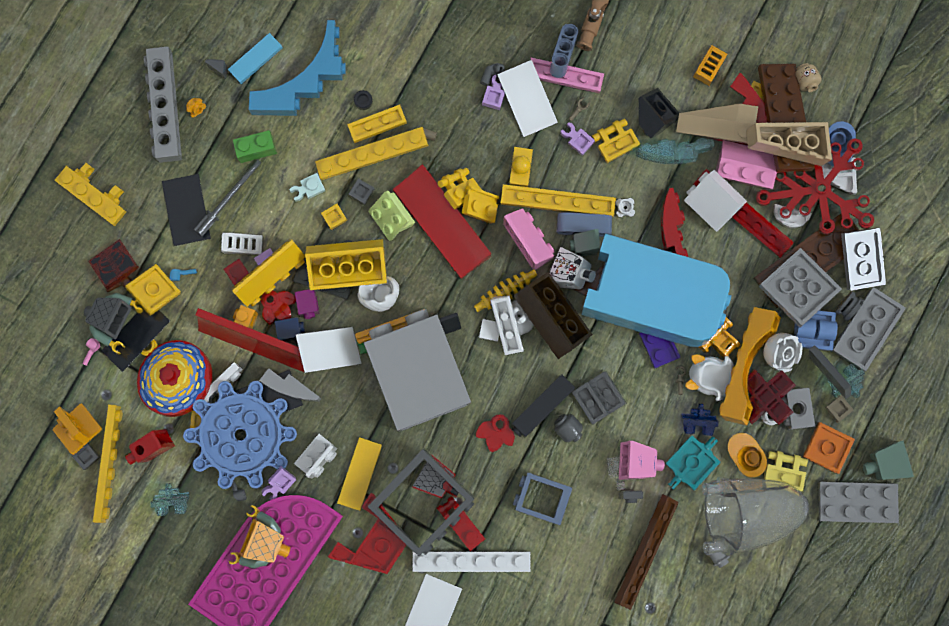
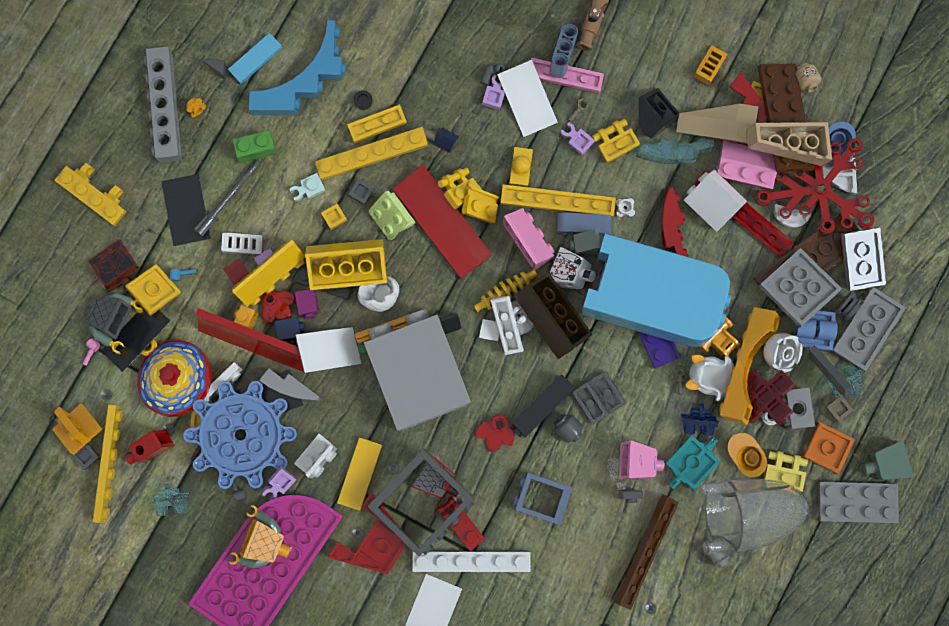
(445, 139): none -> dark blue slope

